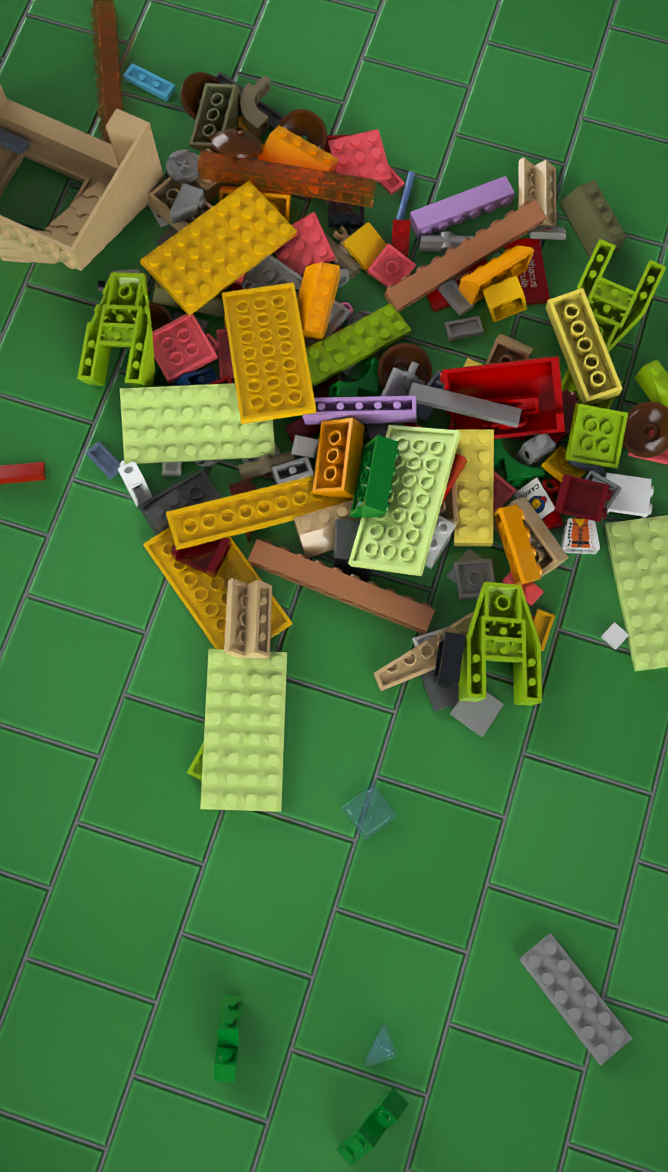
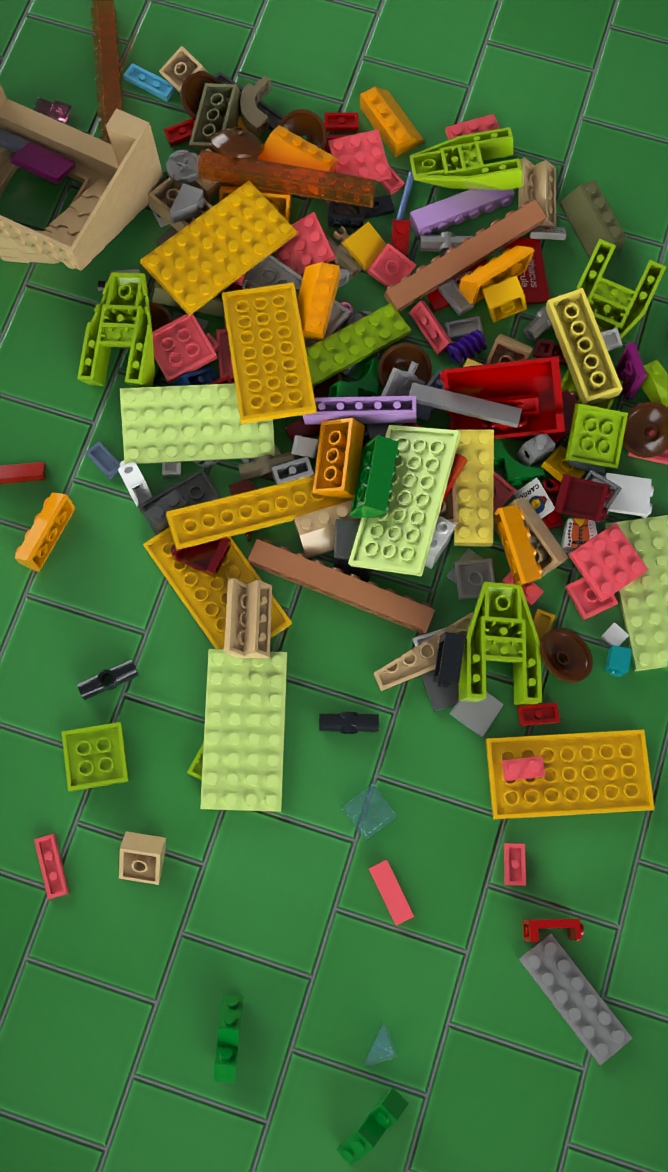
(43, 162): none -> magenta tile
(45, 531): none -> light orange slope
(51, 866): none -> coral tile
(57, 110): none -> clear pink slope
(95, 756): none -> lime plate
(96, 684): none -> black piece
(141, 858): none -> tan slope
(180, 67): none -> tan slope
(180, 132): none -> red plate
(341, 122): none -> red plate
(349, 722): none -> black piece
(382, 206): none -> black plate
(390, 120): none -> light orange slope
(391, 892): none -> coral tile
(430, 327): none -> coral plate
(461, 166): none -> lime wedge
(466, 346): none -> dark purple piece
(473, 126): none -> coral plate
(514, 864): none -> coral plate
(523, 768): none -> coral plate
(531, 927): none -> red panel
(538, 325): none -> light grey piece
(538, 714): none -> red plate
(547, 348): none -> dark red slope
(566, 655): none -> reddish brown dish
(581, 775): none -> yellow plate
(586, 600): none -> coral plate
(608, 562): none -> coral plate
(612, 339): none -> white tile
(618, 660): none -> teal brick
(630, 371): none -> magenta tile

